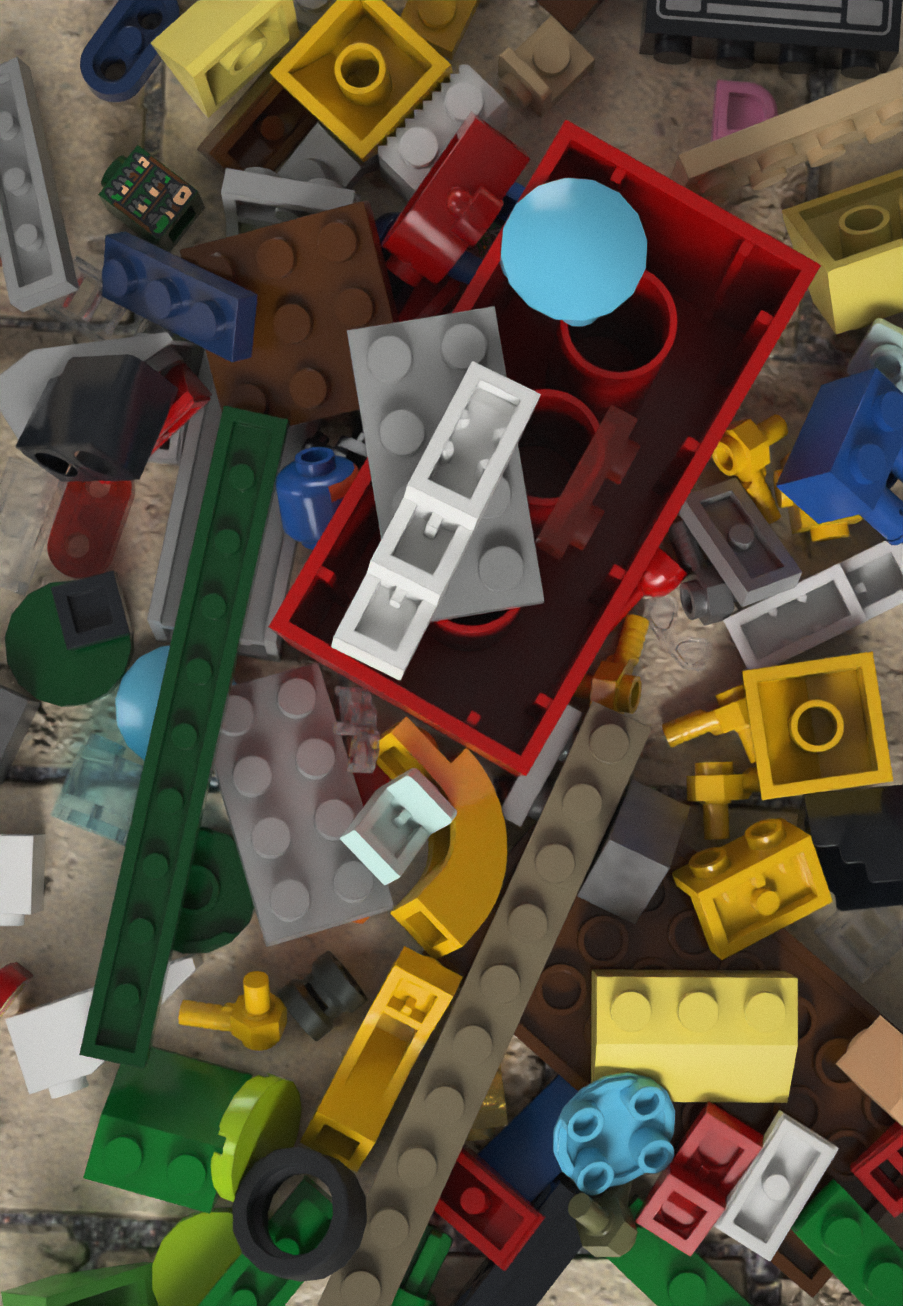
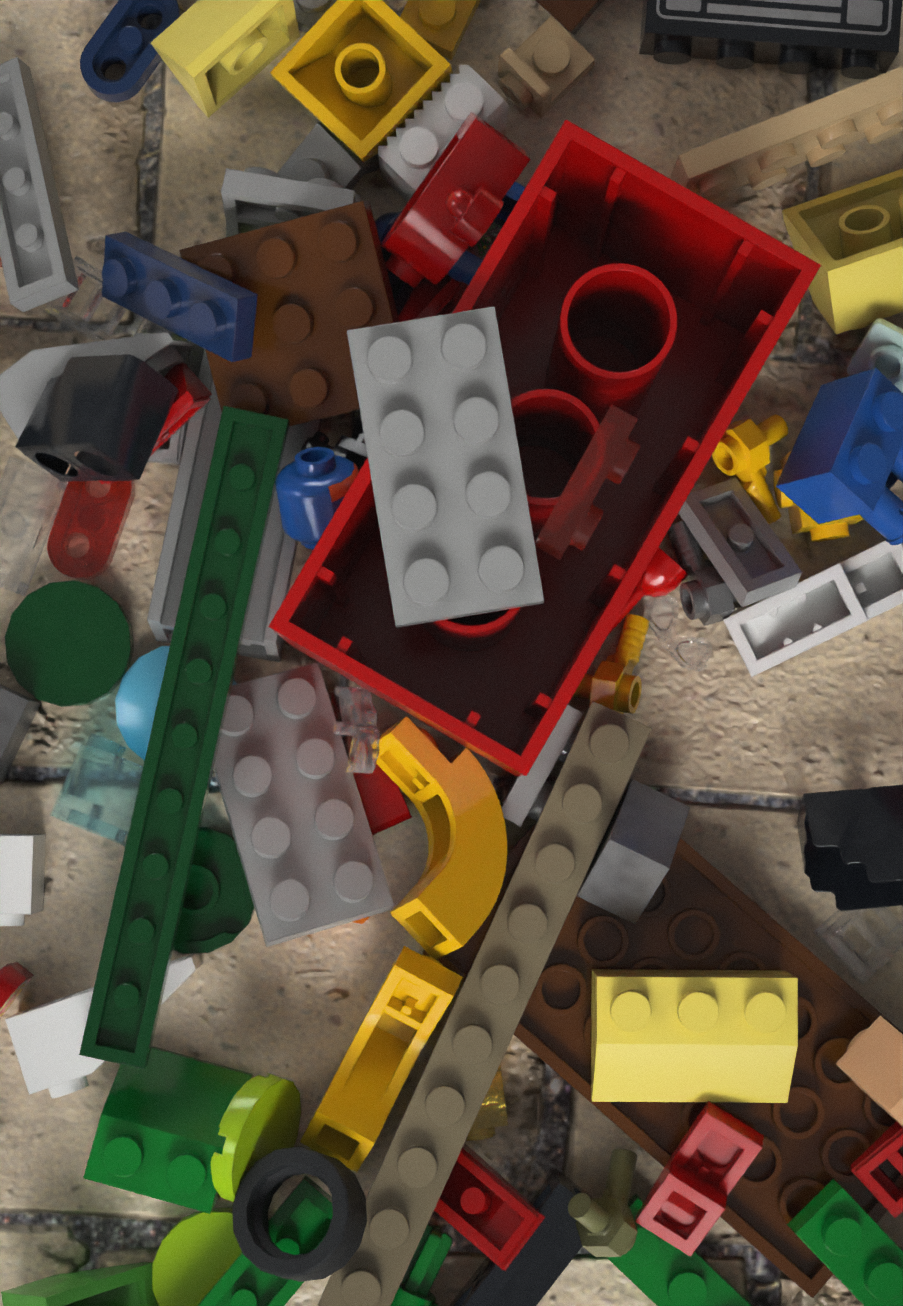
(92, 610): black plate -> none
(150, 198): brick -> none
(254, 1018): yellow piece -> none
(259, 127): reddish brown slope -> none
(333, 986): pearl dark grey wheel -> none
(397, 824): light aqua bracket -> none
(435, 520): white slope -> none
(525, 1146): blue slope -> none
(573, 250): medium azure dish -> none
(614, 1132): medium azure dish -> none
(716, 787): yellow piece -> none
(728, 717): yellow piece -> none
(739, 107): bright pink tile -> none
(754, 885): yellow bracket -> none
(776, 1185): white plate -> none
(817, 725): yellow slope -> none

